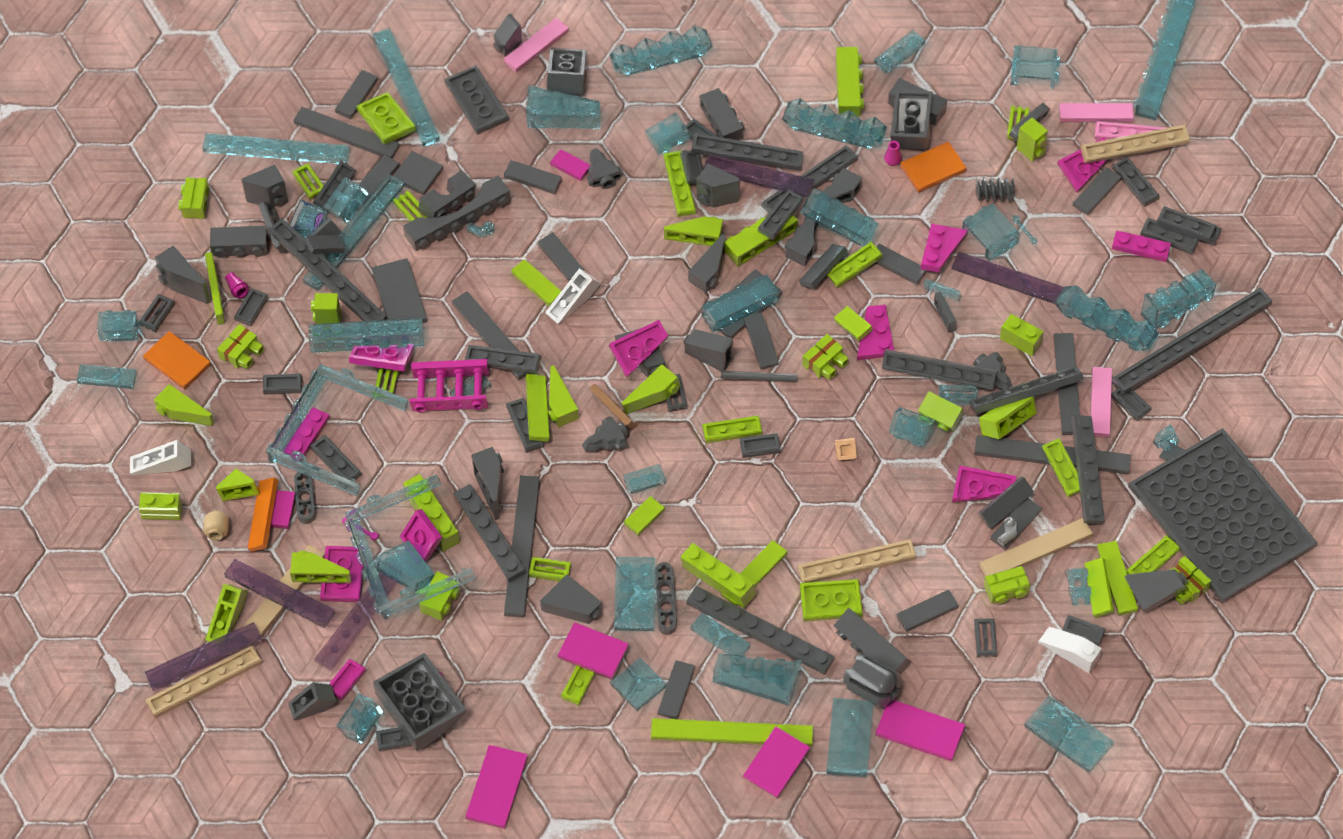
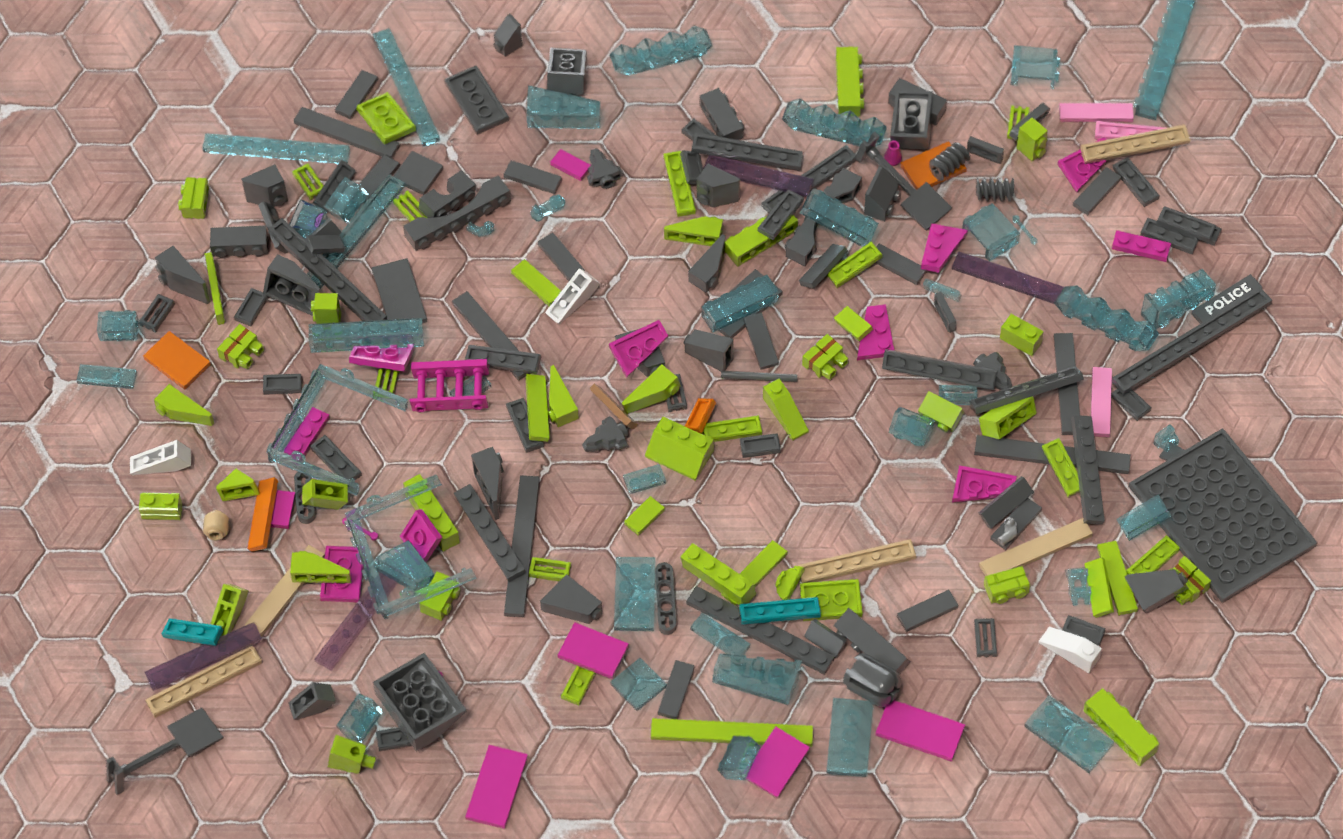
(190, 733): none -> dark grey piece
(192, 631): none -> teal tile
(237, 286): dark pink cone -> none
(279, 593): clear purple plate -> none
(290, 284): none -> dark grey slope
(325, 494): none -> lime brick
(346, 679): dark pink tile -> none
(349, 755): none -> lime torso
(536, 45): bright pink tile -> none
(550, 206): none -> clear light blue piece
(667, 134): clear light blue brick -> none
(679, 448): none -> lime slope
(700, 414): none -> orange tile
(738, 758): none -> clear light blue brick
(779, 610): none -> teal tile
(784, 409): none -> lime slope
(788, 581): none -> lime tile
(825, 638): none -> dark grey tile
(845, 449): light nougat plate -> none
(881, 195): none -> dark grey slope
(899, 51): clear light blue tile -> none
(922, 204): none -> dark grey piece
(948, 160): none -> dark grey piece
(985, 150): none -> dark grey tile
(1121, 726): none -> lime brick
(1143, 517): none -> clear light blue piece
(1226, 298): none -> dark grey tile

